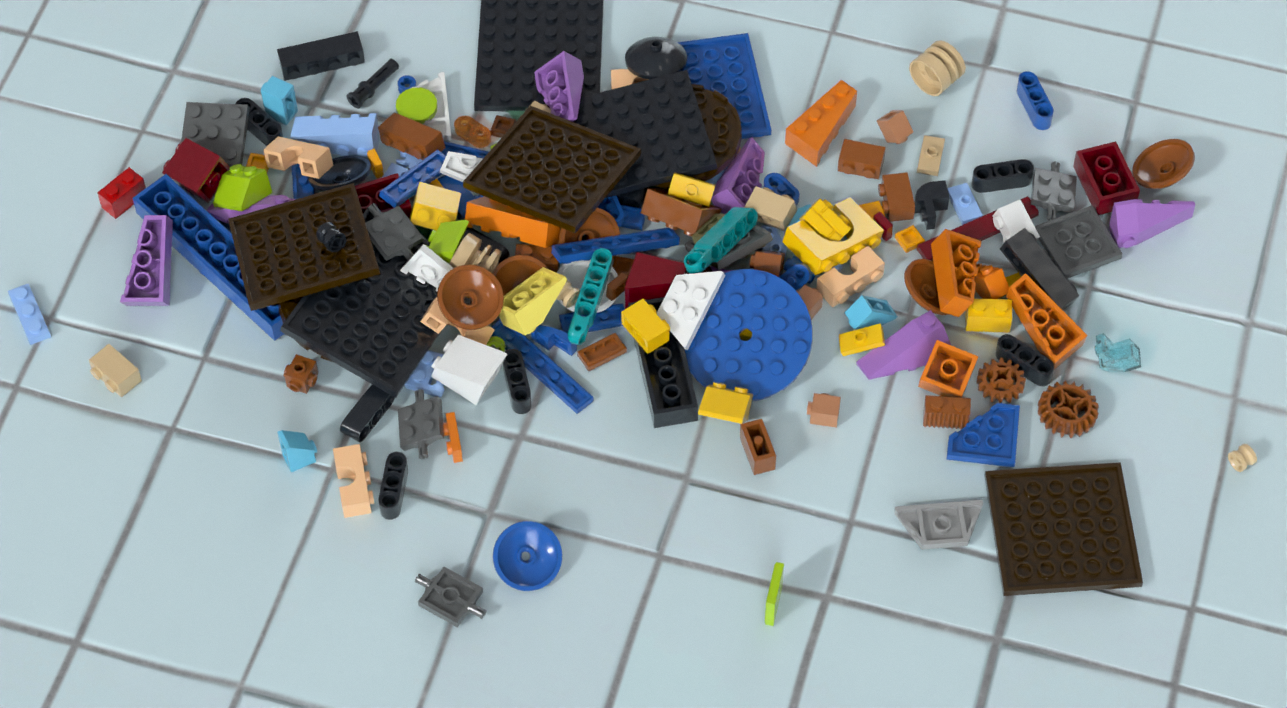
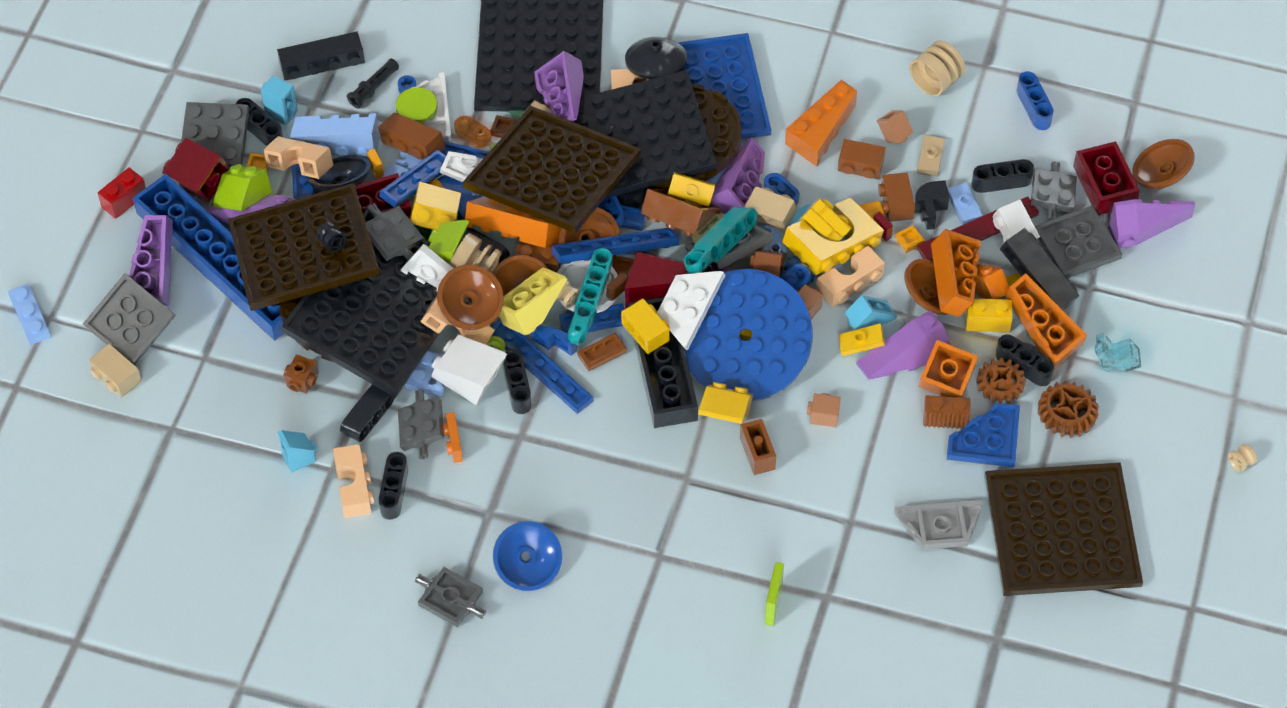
(129, 319): none -> plate

